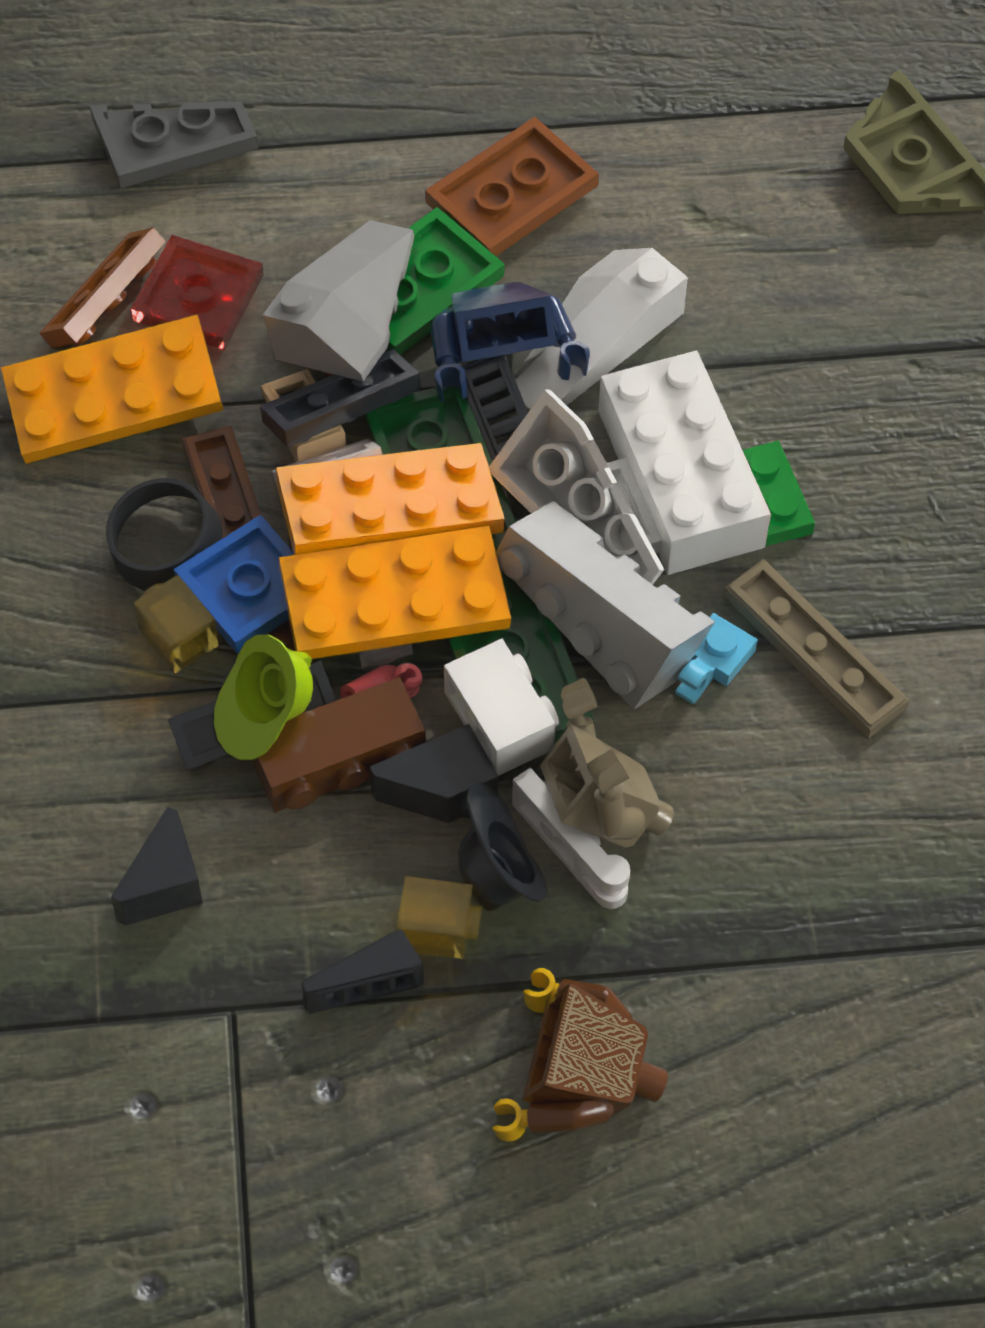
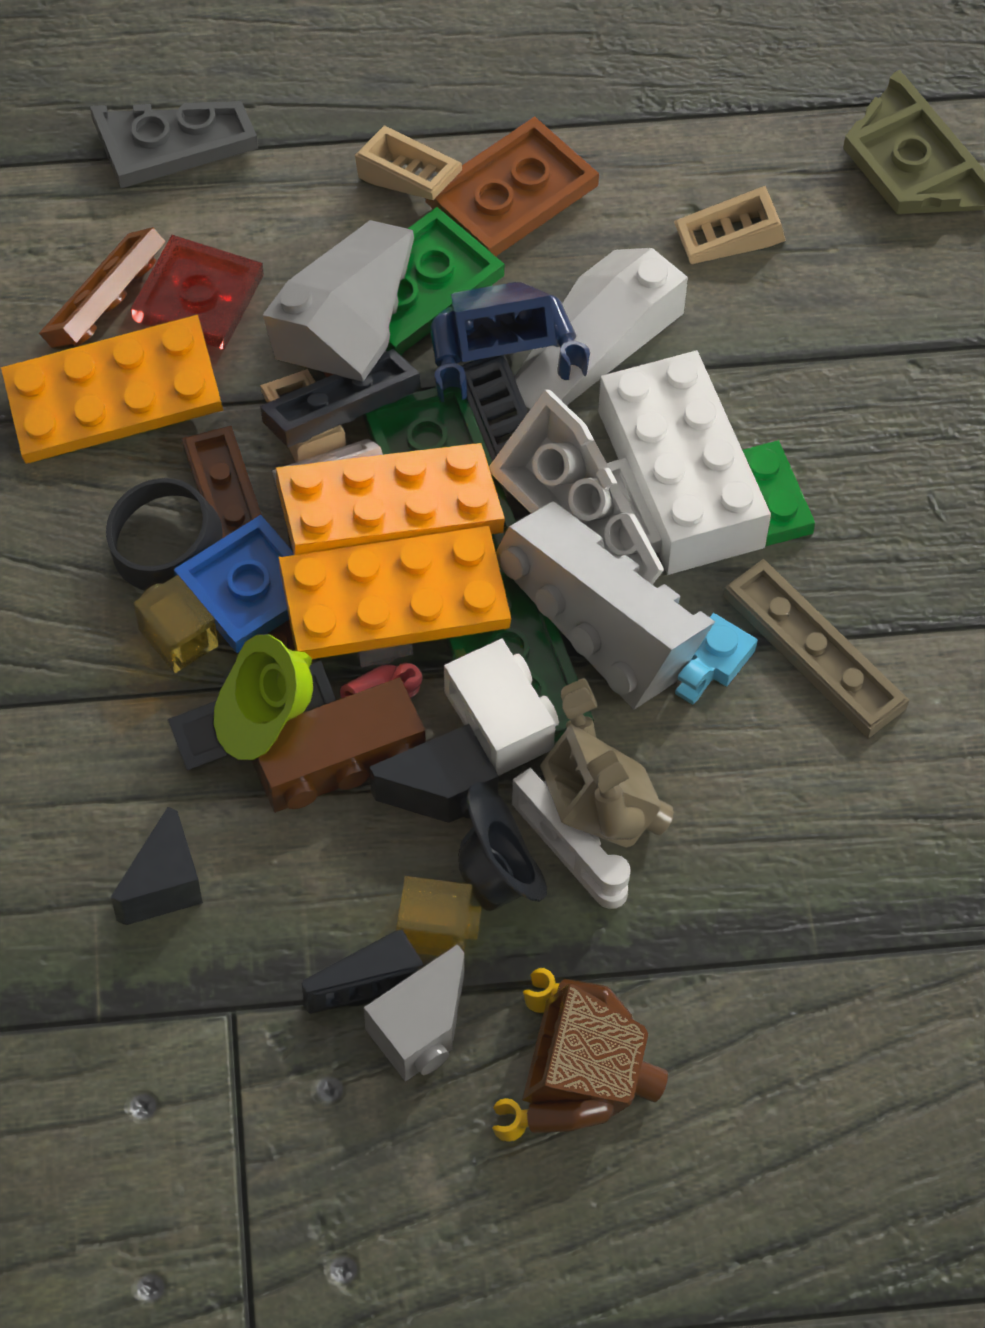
(390, 145): none -> tan slope
(419, 1016): none -> light grey slope
(740, 208): none -> tan slope

